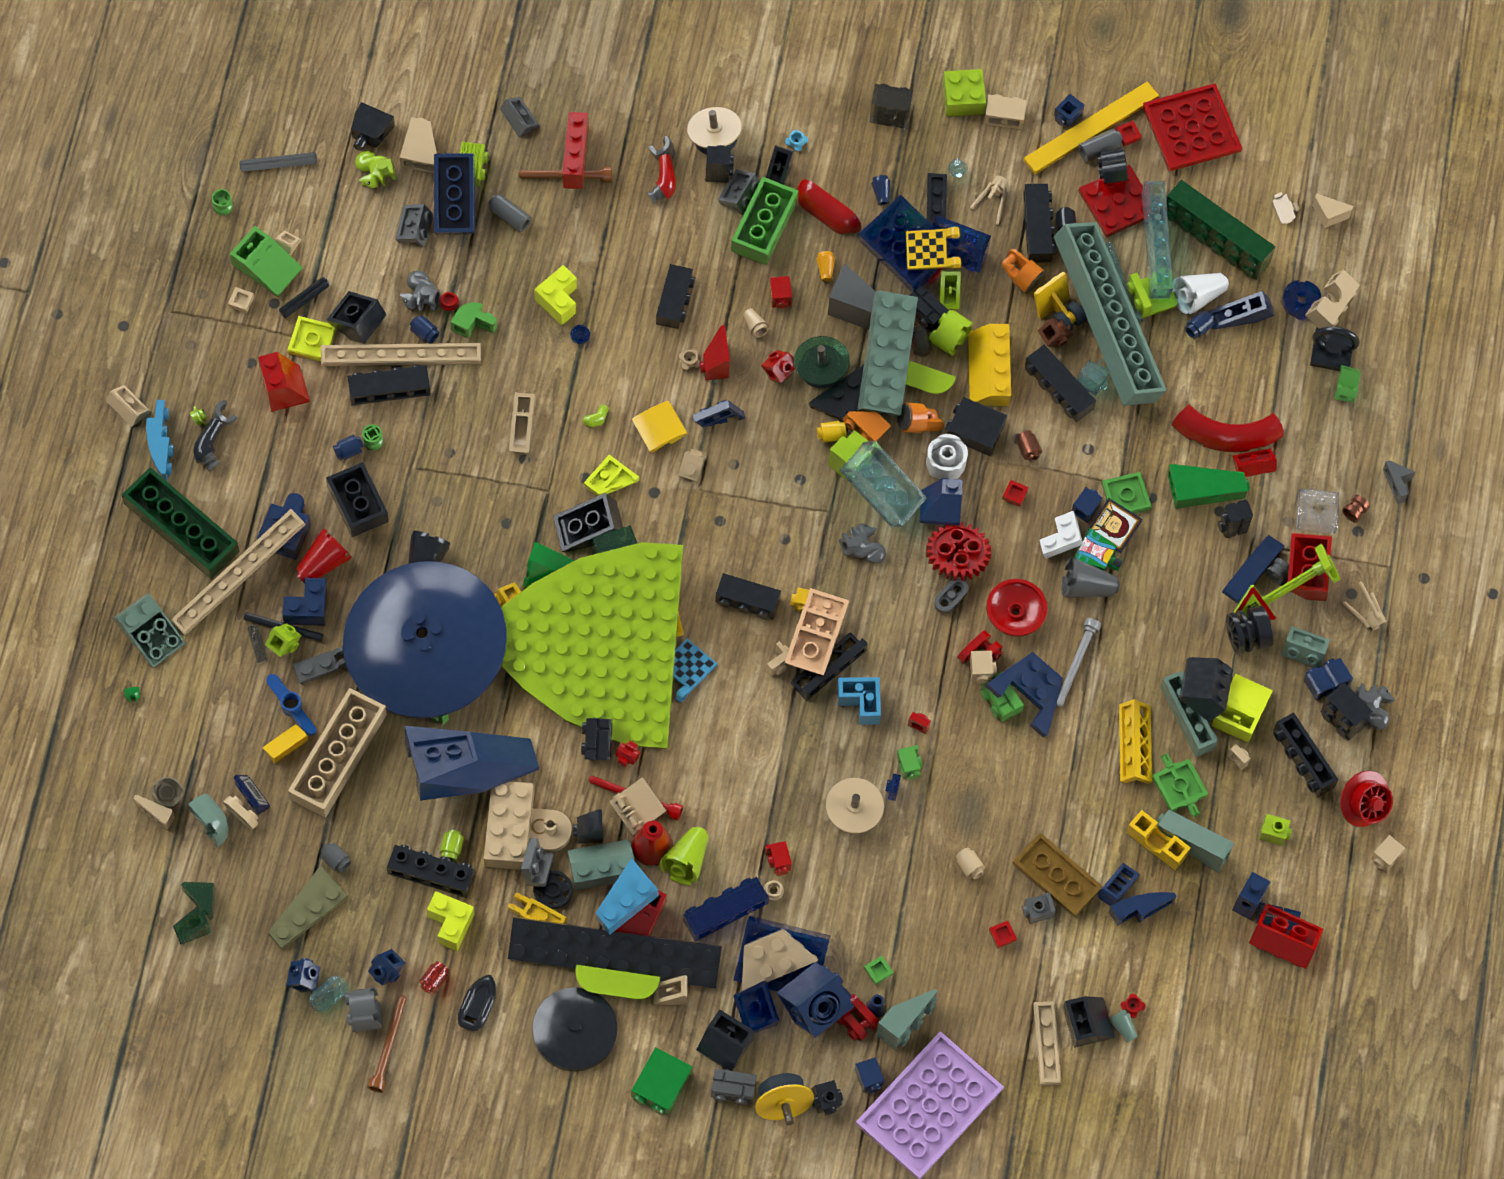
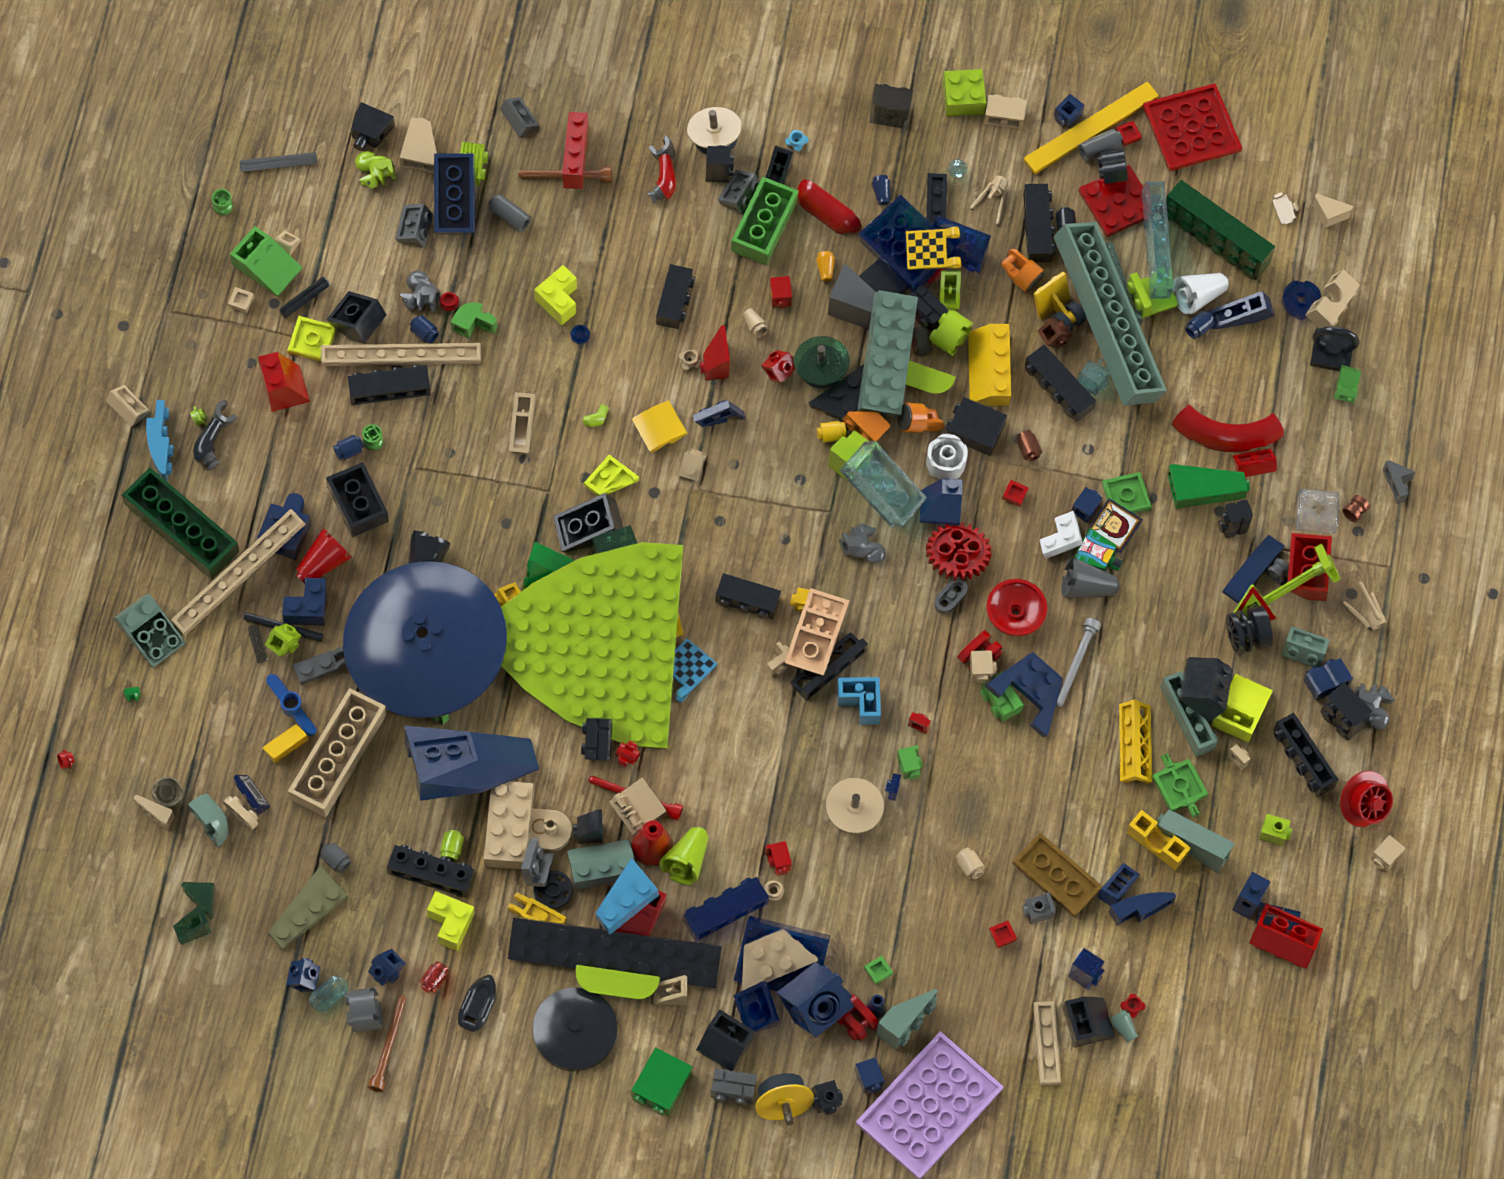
(65, 759): none -> red plate
(882, 278): none -> black slope
(1087, 969): none -> clear blue brick

